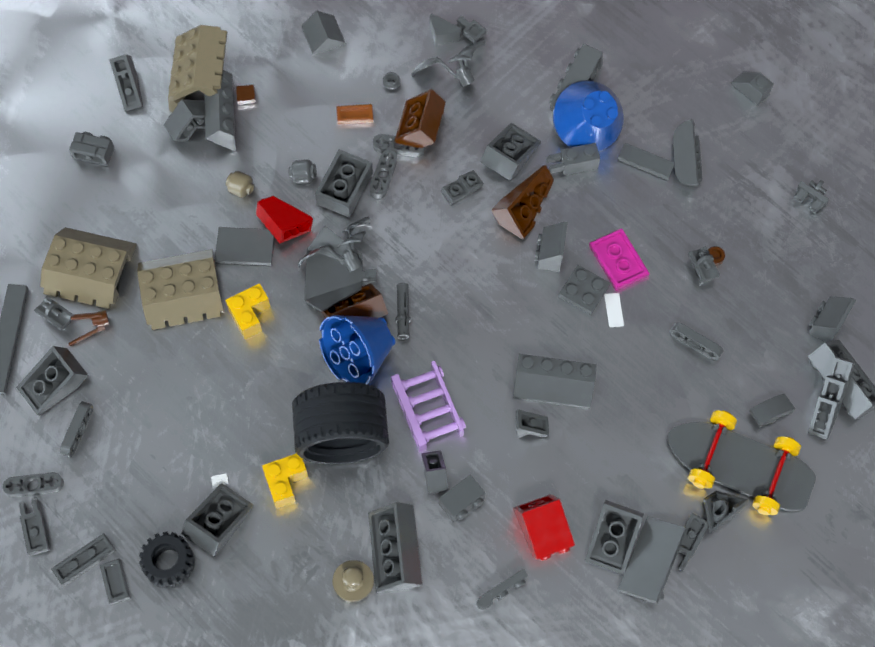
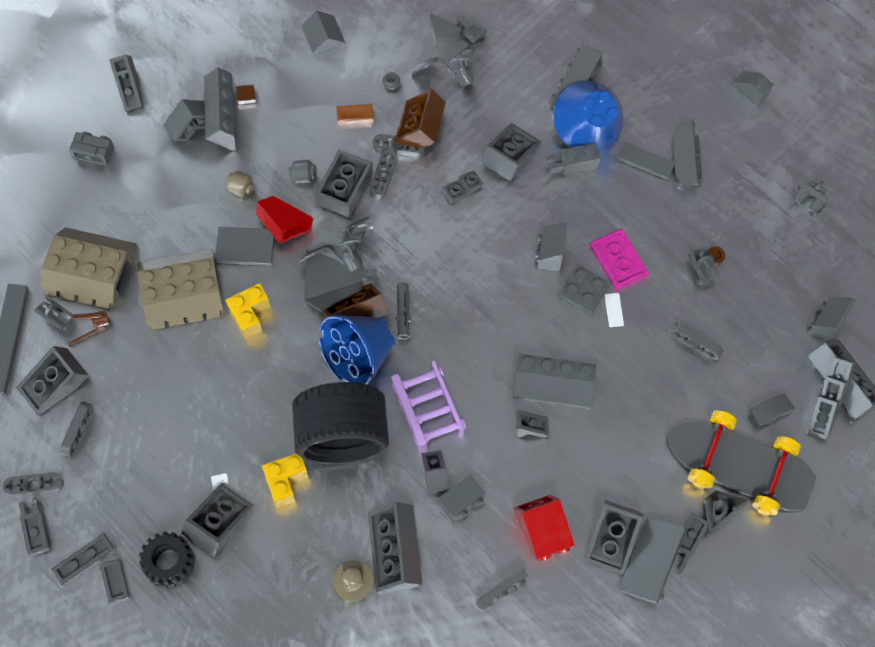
(197, 63): dark tan slope -> none
(521, 205): reddish brown wedge -> none

